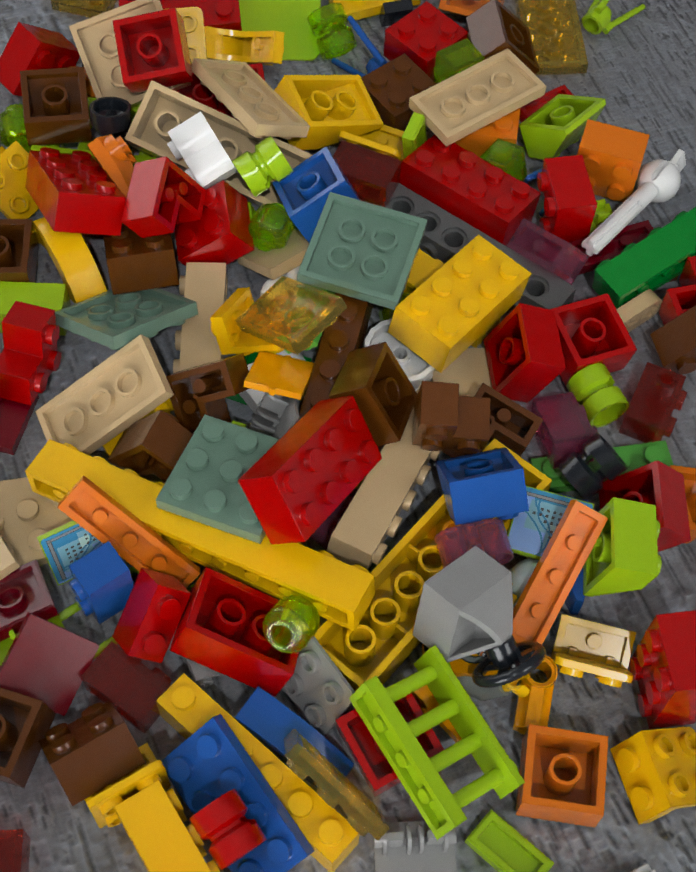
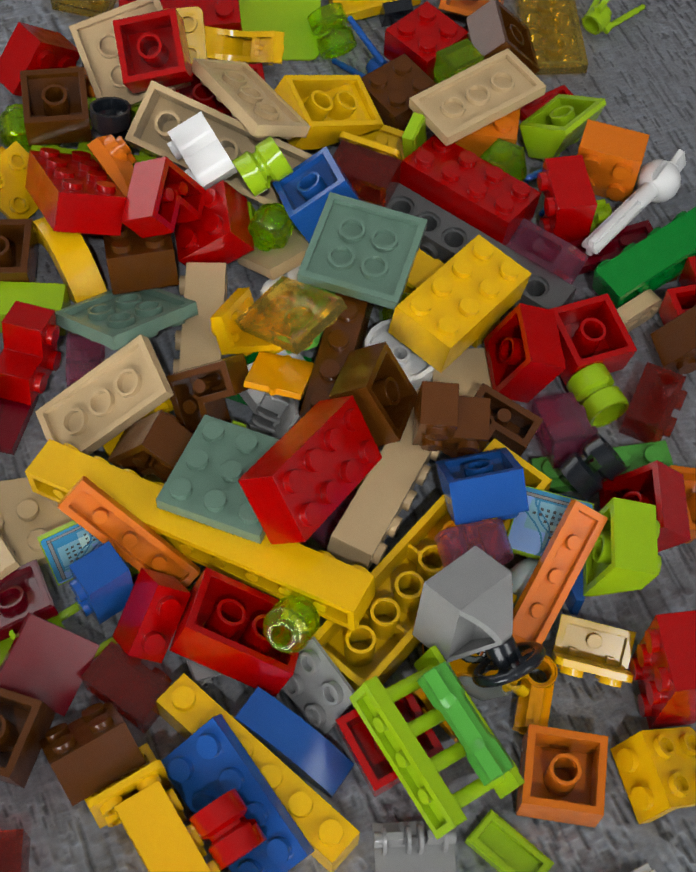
(81, 356): none -> clear pink beam
(334, 786): clear yellow plate -> none
(482, 748): none -> bright green axle

